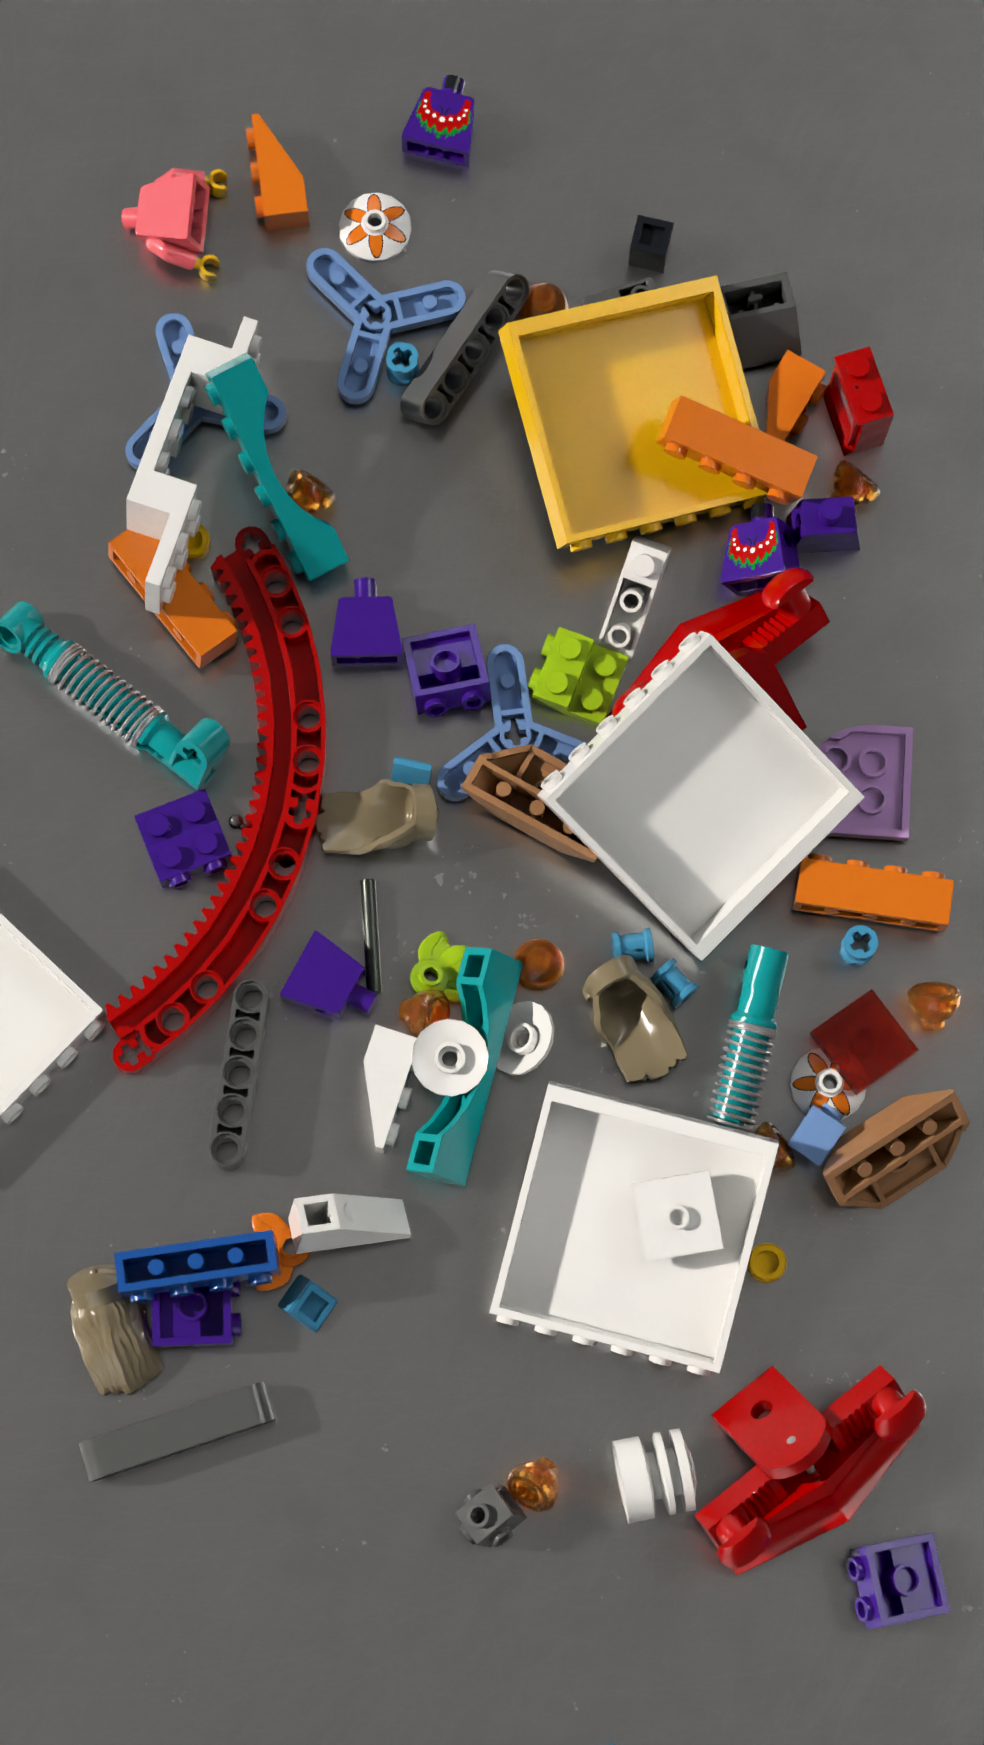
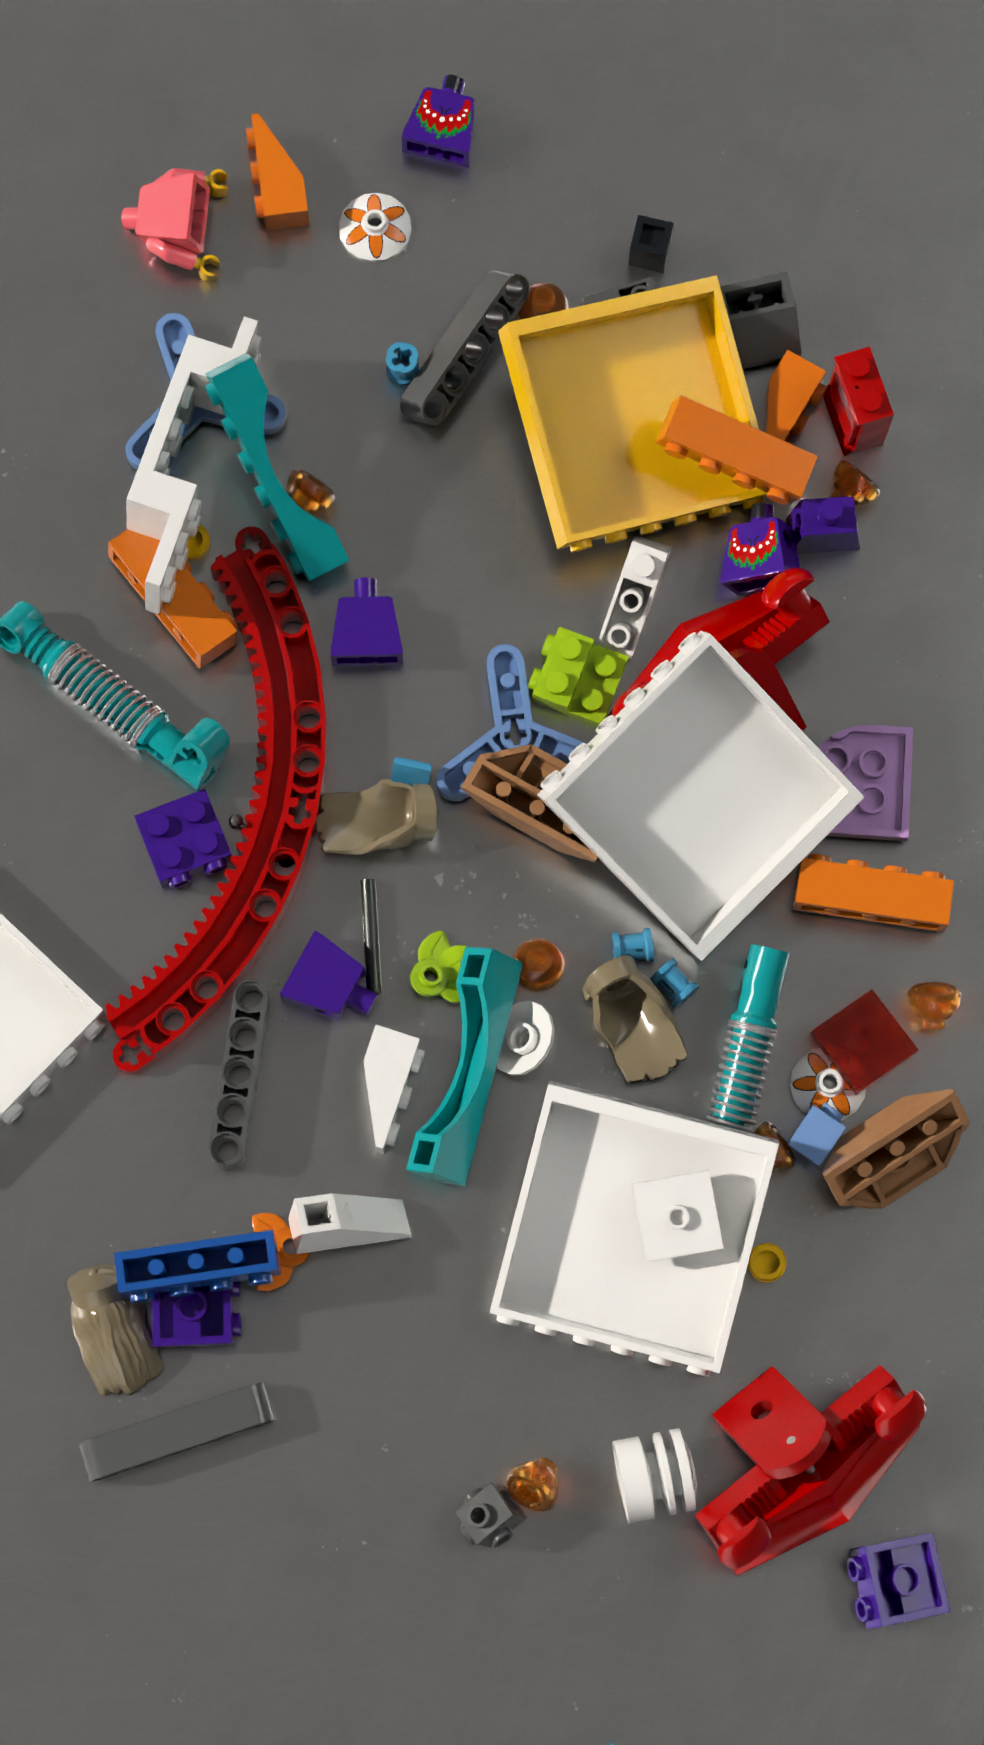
(307, 1302): dark azure slope -> none
(369, 341): medium blue piece -> none
(424, 1009): clear orange brick -> none
(446, 1037): white dish -> none
(447, 670): dark purple plate -> none
(859, 933): dark azure bush -> none

